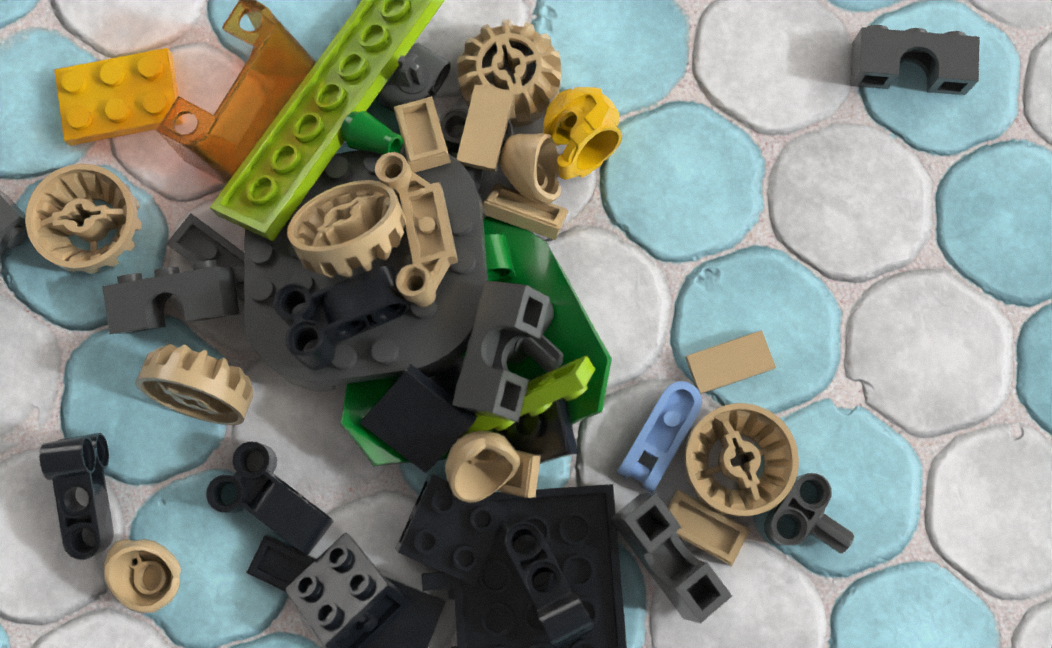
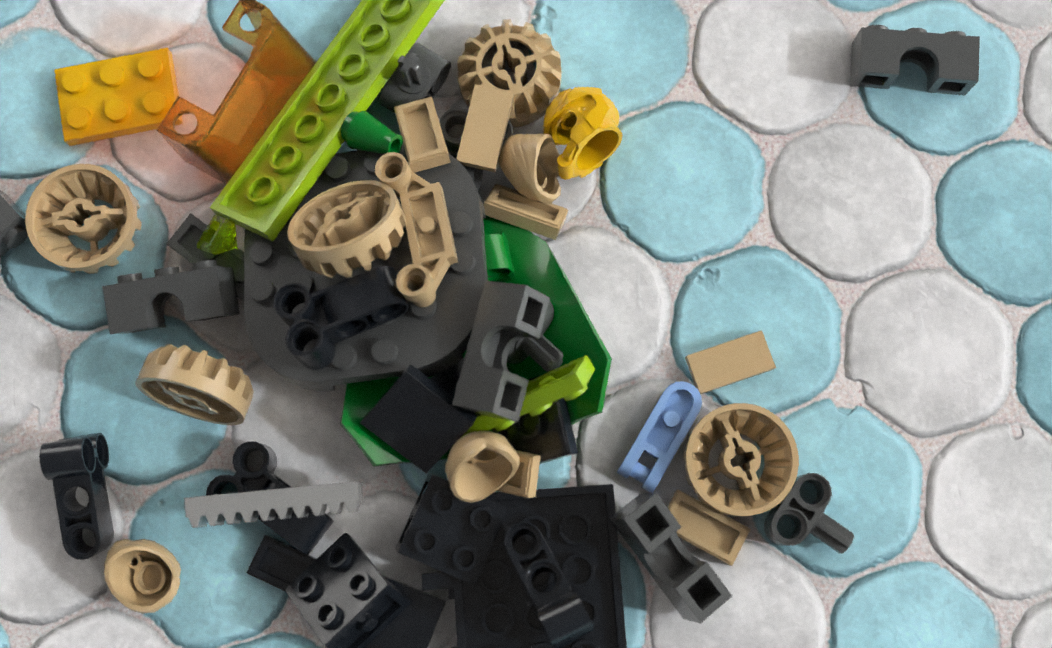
(218, 236): none -> clear neon green slope
(249, 505): none -> light grey gear

